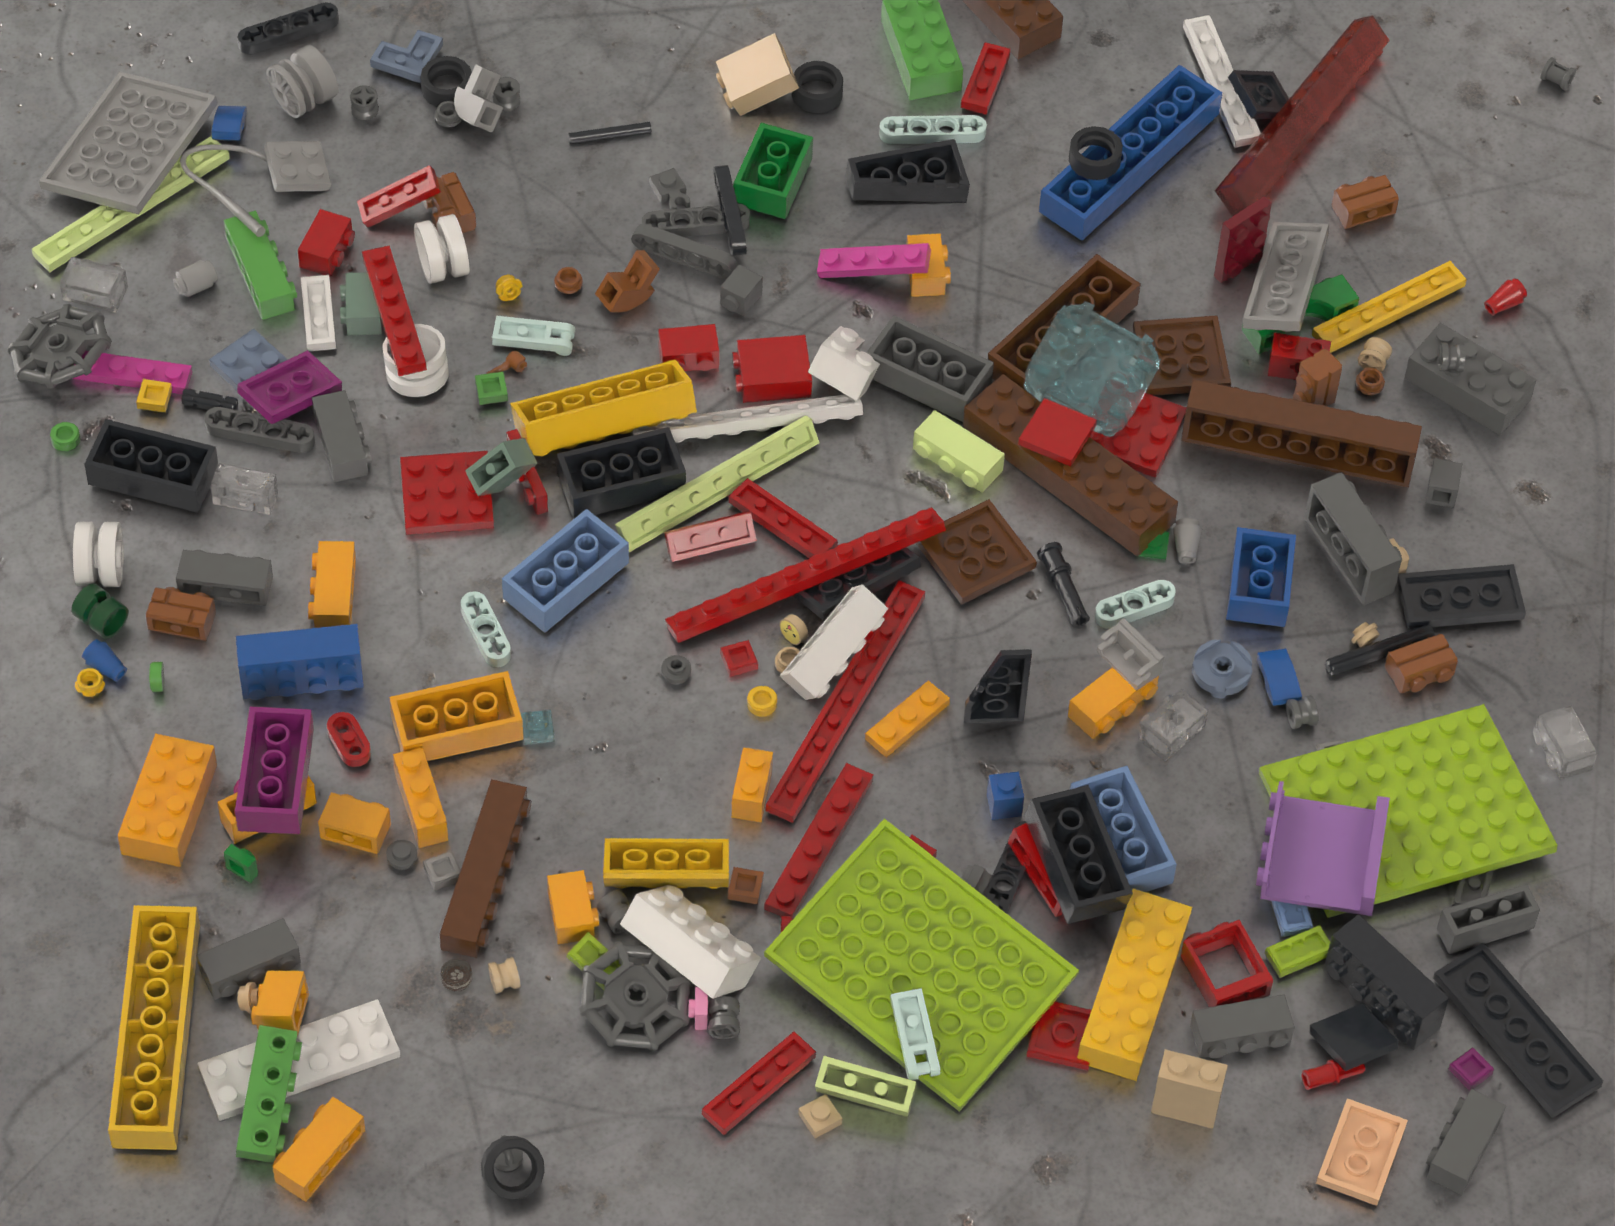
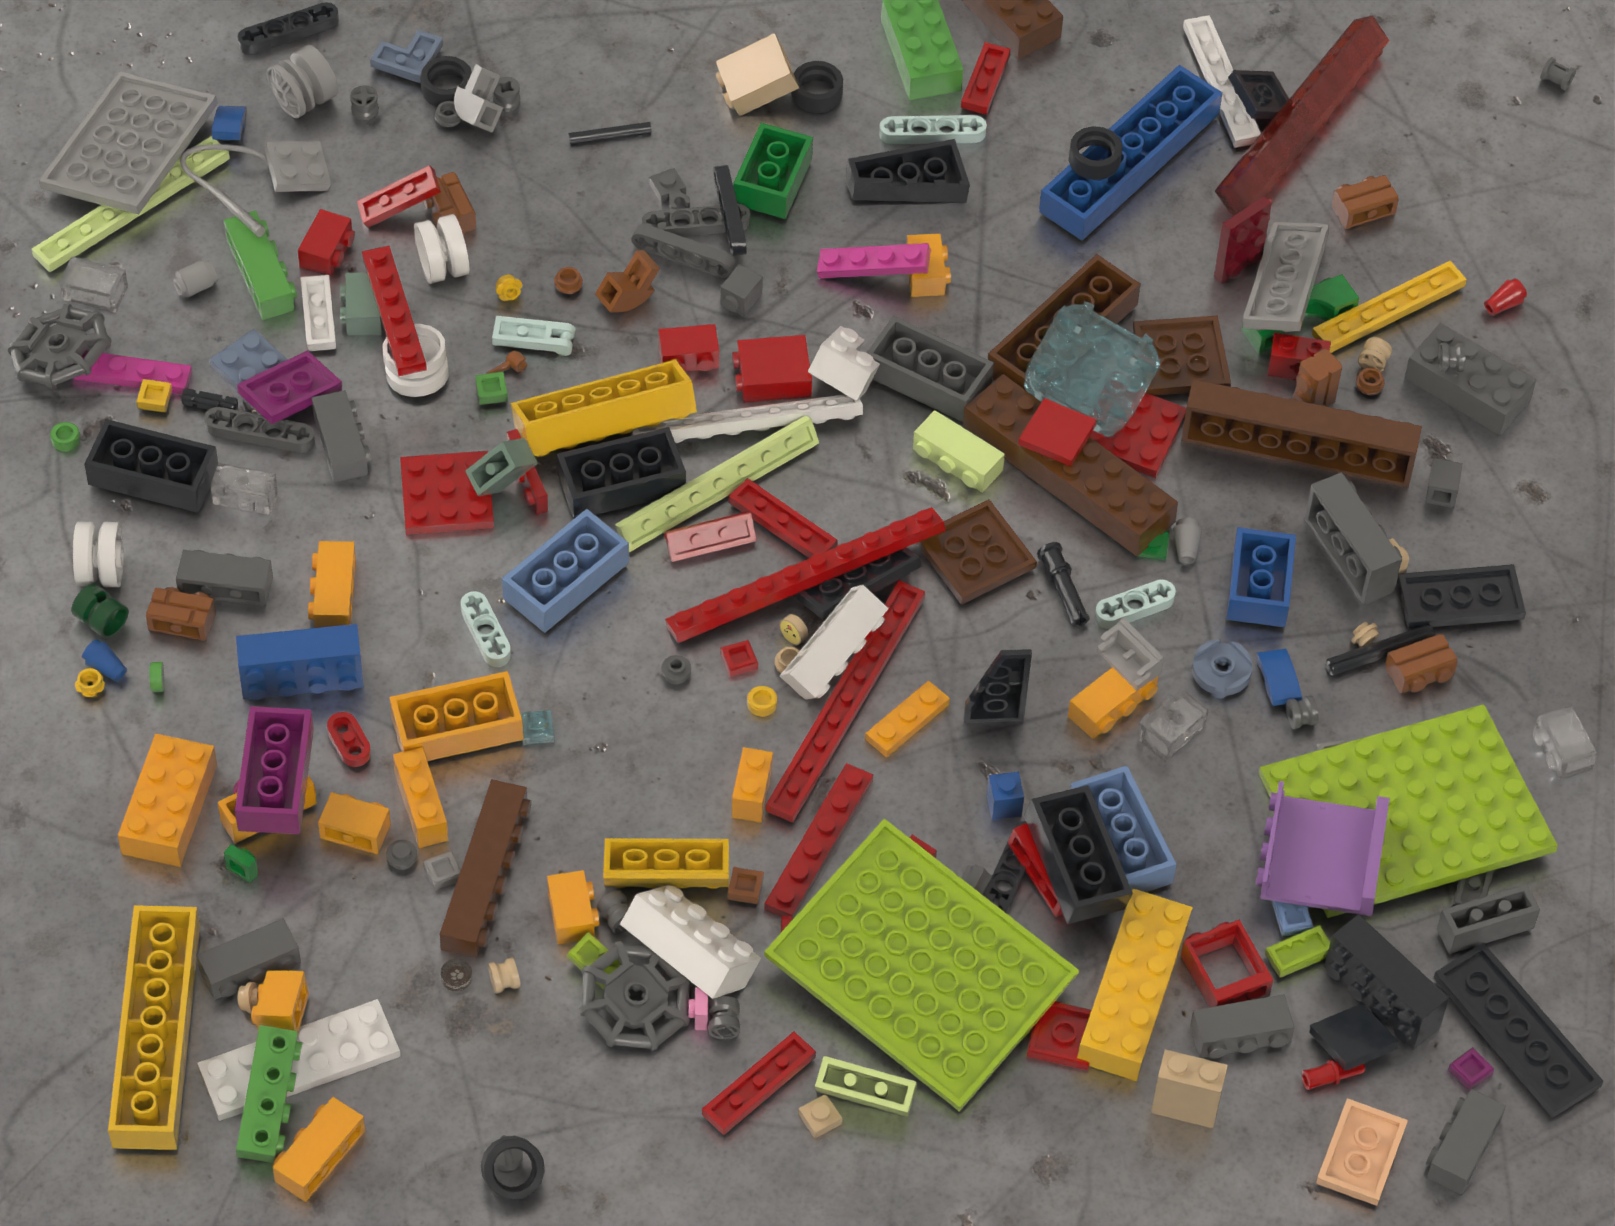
(915, 1033): light aqua plate -> none

